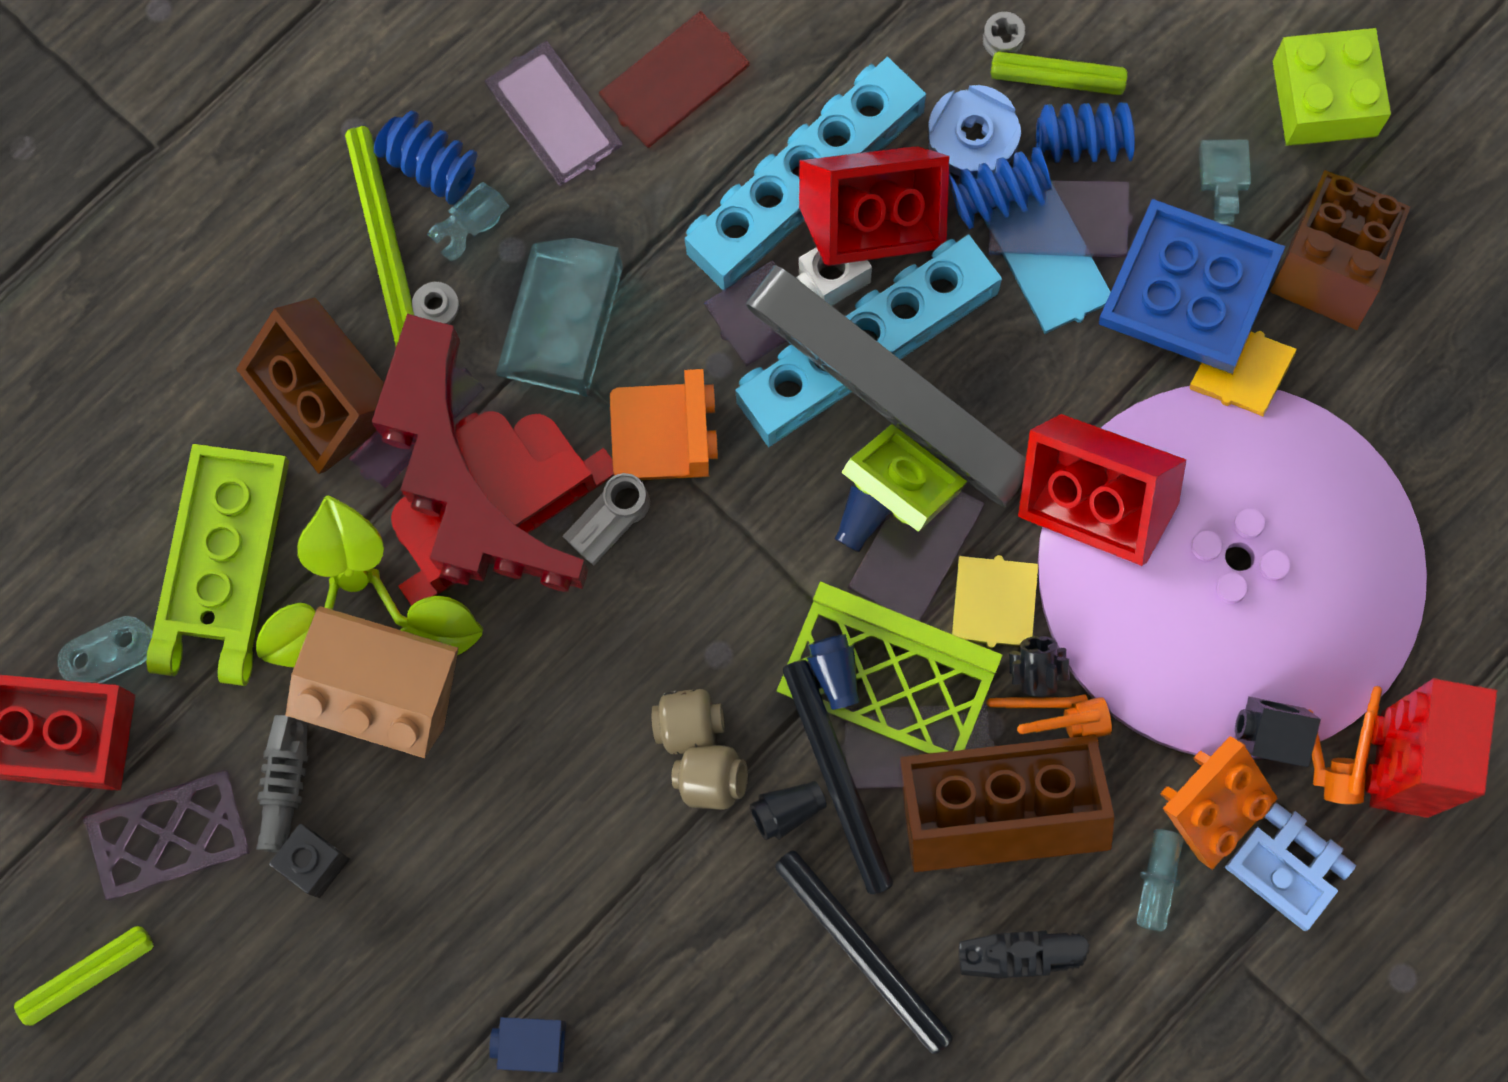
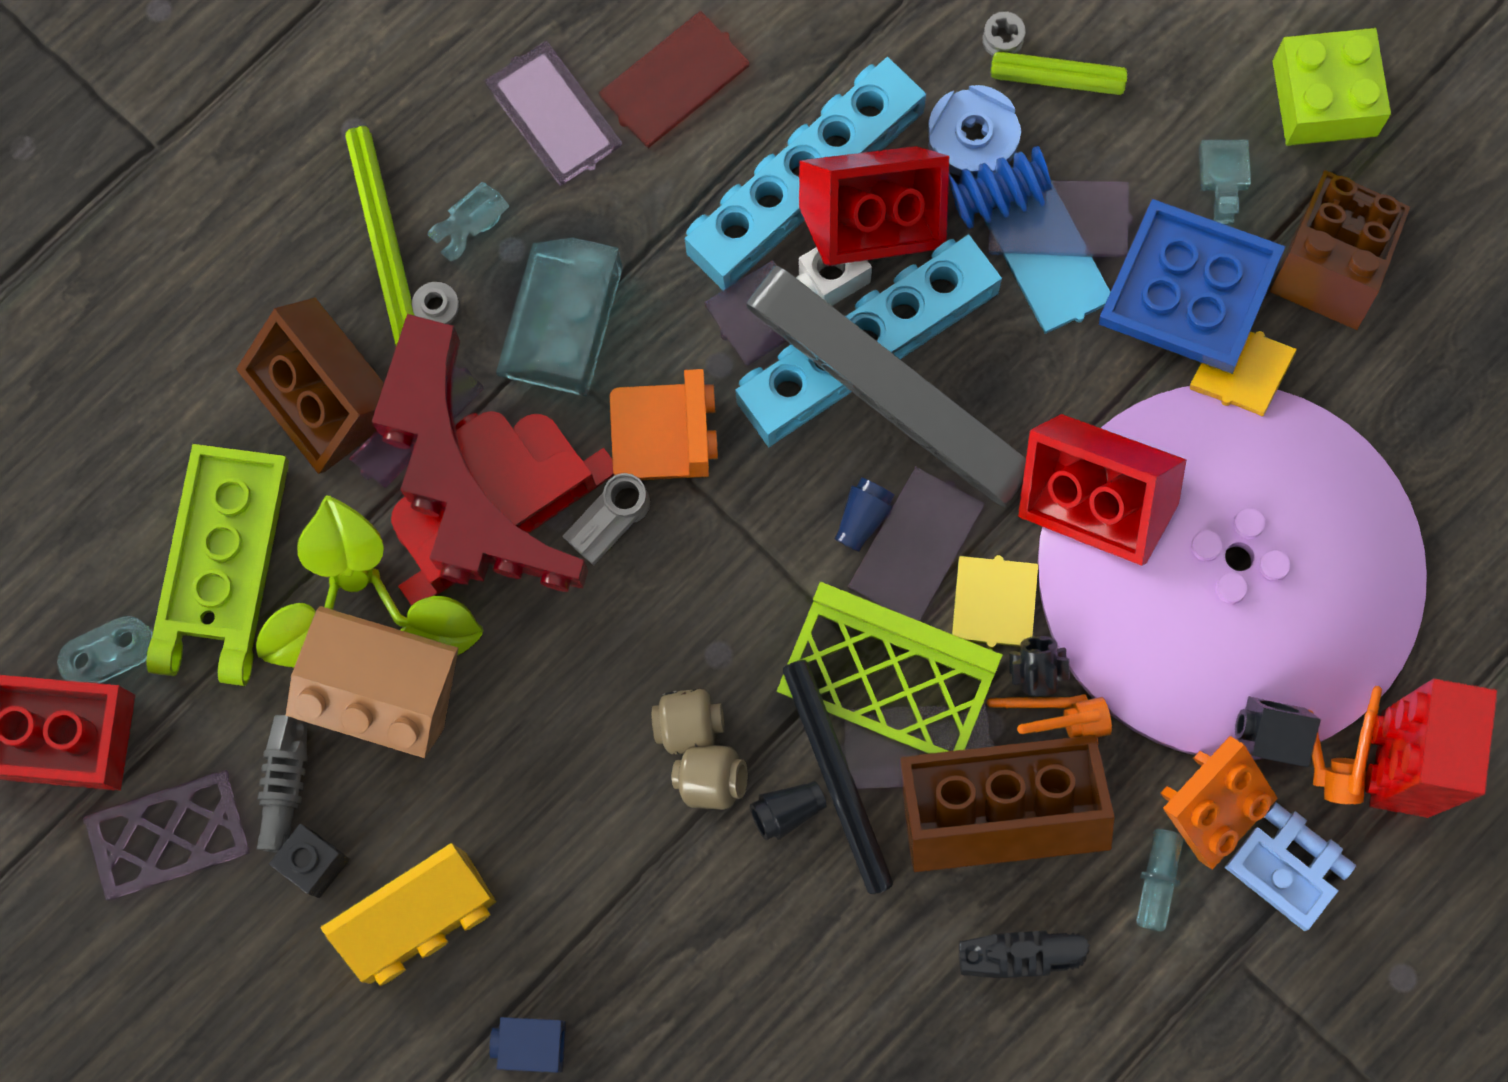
(83, 975): lime axle -> none
(410, 916): none -> yellow slope
(426, 156): blue piece -> none
(835, 669): dark blue cone -> none
(863, 952): black axle -> none
(904, 477): lime plate -> none
(1086, 131): blue piece -> none

